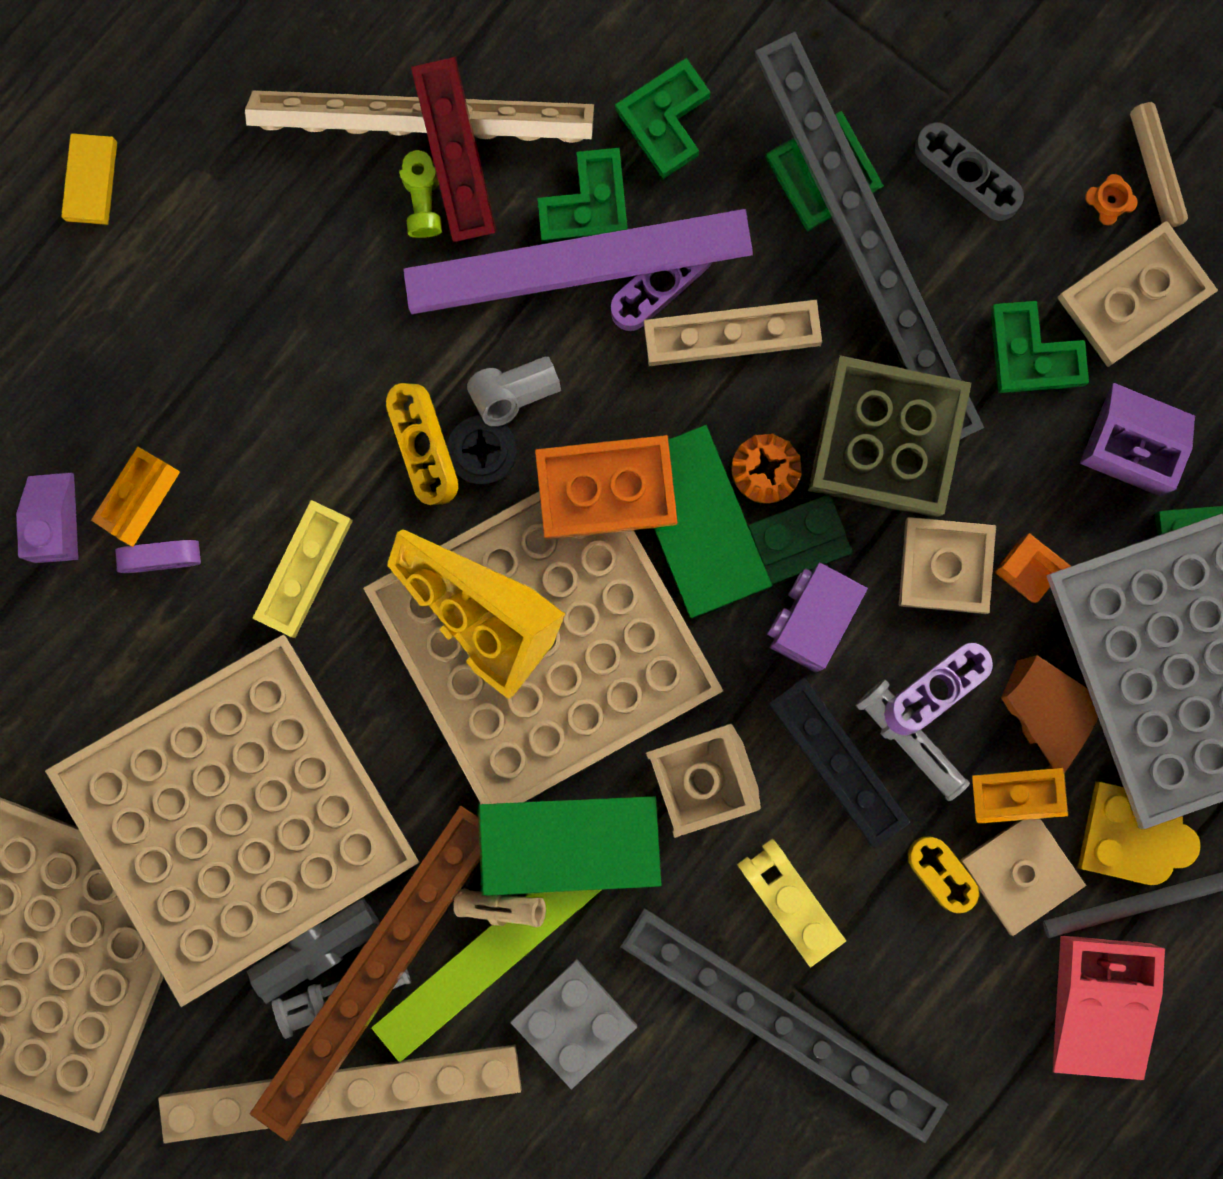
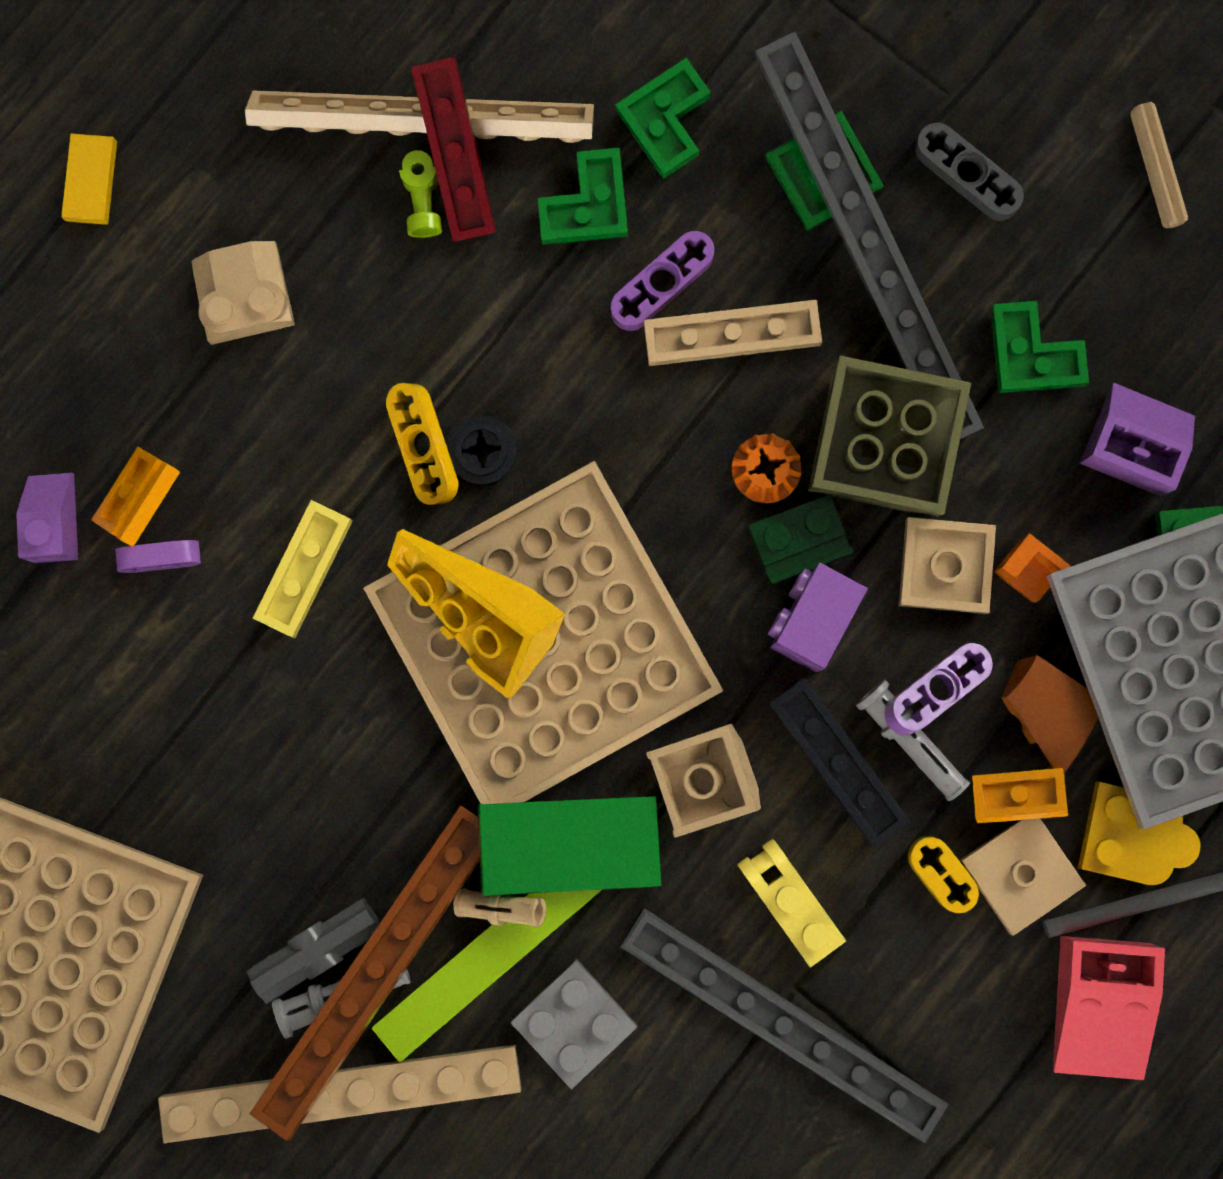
(232, 819): tan plate -> none
(241, 291): none -> tan slope
(501, 394): light grey piece -> none
(578, 261): medium lavender tile -> none
(606, 487): orange plate -> none
(711, 544): green tile -> none
(1117, 188): orange plate -> none
(1137, 293): tan plate -> none

